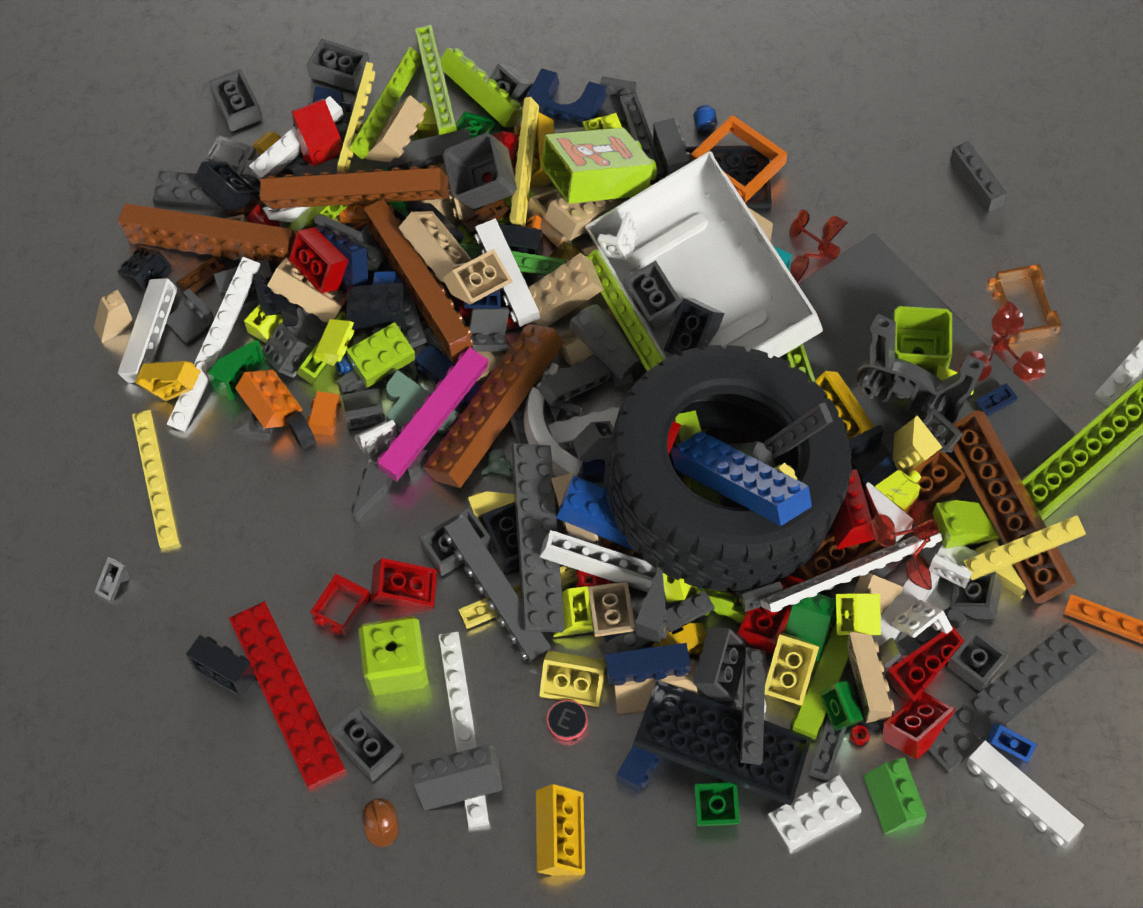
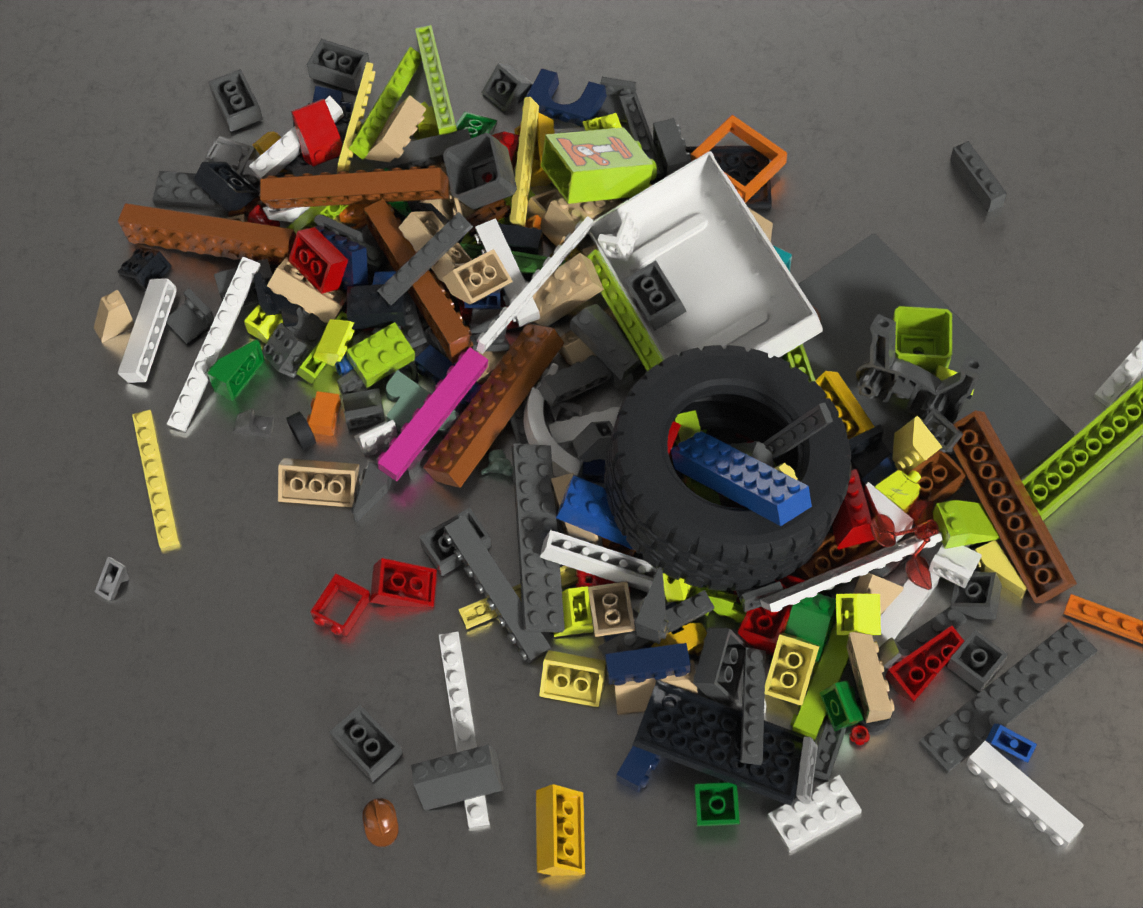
(168, 378): yellow wedge -> none
(201, 275): reddish brown plate -> none
(221, 665): black brick -> none
(267, 397): orange brick -> none
(287, 695): red plate -> none
(317, 482): none -> tan slope
(397, 669): lime plate -> none
(425, 258): none -> dark grey plate
(481, 88): lime brick -> none
(487, 501): light yellow slope -> none
(503, 533): black brick -> none
(531, 288): none -> white plate
(567, 720): black tile -> none
(693, 326): black slope -> none
(705, 118): blue head -> none
(807, 770): none -> light grey tile
(826, 247): clear red plant -> none
(895, 796): bright green slope -> none
(917, 725): red slope -> none
(920, 617): white bracket -> none
(996, 400): dark blue plate -> none
(1010, 321): clear red plant -> none
(1025, 547): light yellow plate -> none
(1036, 274): clear orange hinge -> none

